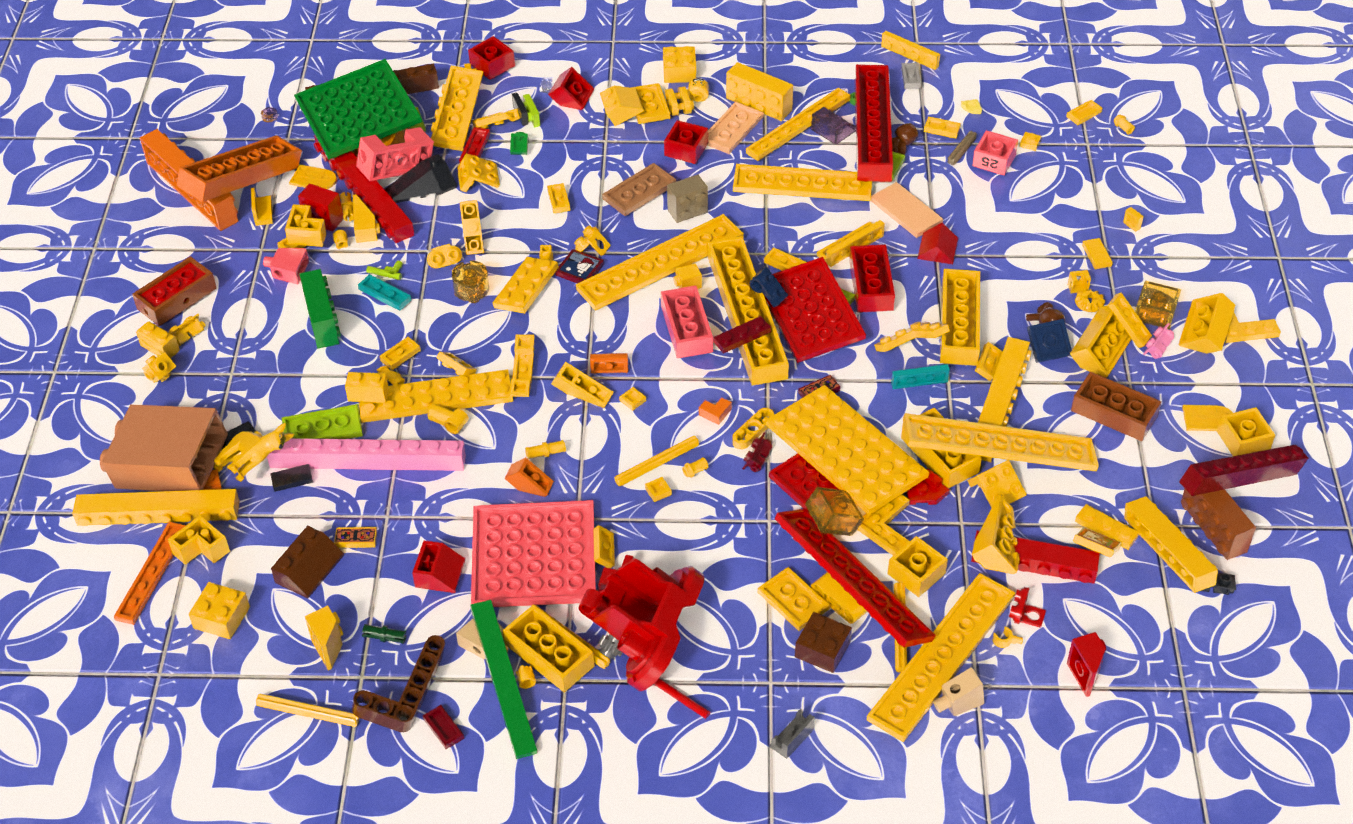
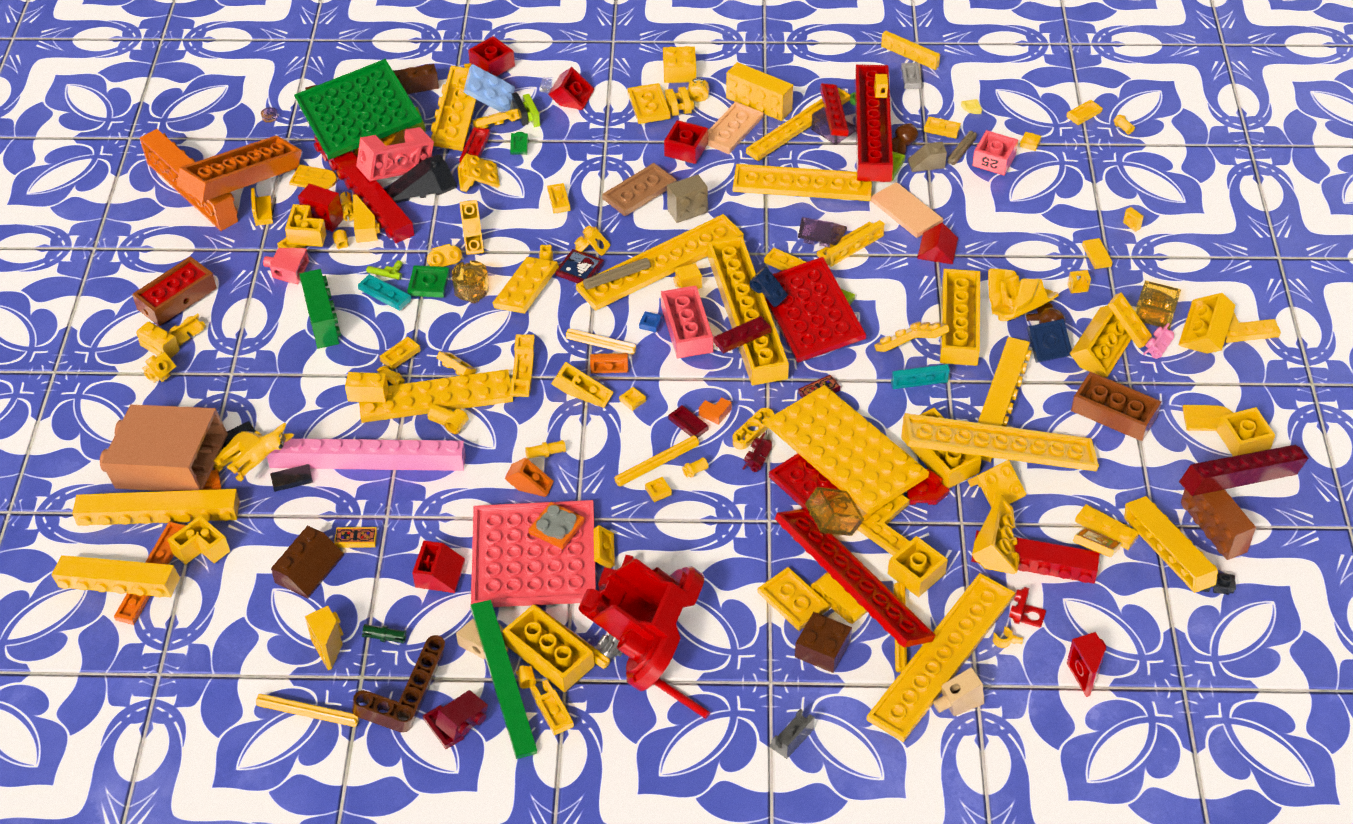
(115, 576): none -> yellow brick
(219, 610): yellow brick -> none
(325, 424): lime tile -> none
(428, 281): none -> green plate
(461, 715): none -> dark red brick
(488, 89): none -> light blue plate
(552, 708): none -> yellow hinge
(556, 525): none -> piece
(601, 341): none -> yellow axle
(616, 273): none -> dark tan axle
(621, 103): yellow slope -> none
(650, 321): none -> blue plate
(688, 422): none -> dark red tile
(820, 231): none -> clear purple slope
(834, 110): none -> red tile
(871, 278): red brick -> none
(881, 83): none -> yellow piece
(928, 157): none -> dark tan slope
(988, 361): yellow plate -> none
(1015, 297): none -> yellow piece
(1084, 304): yellow gear -> none

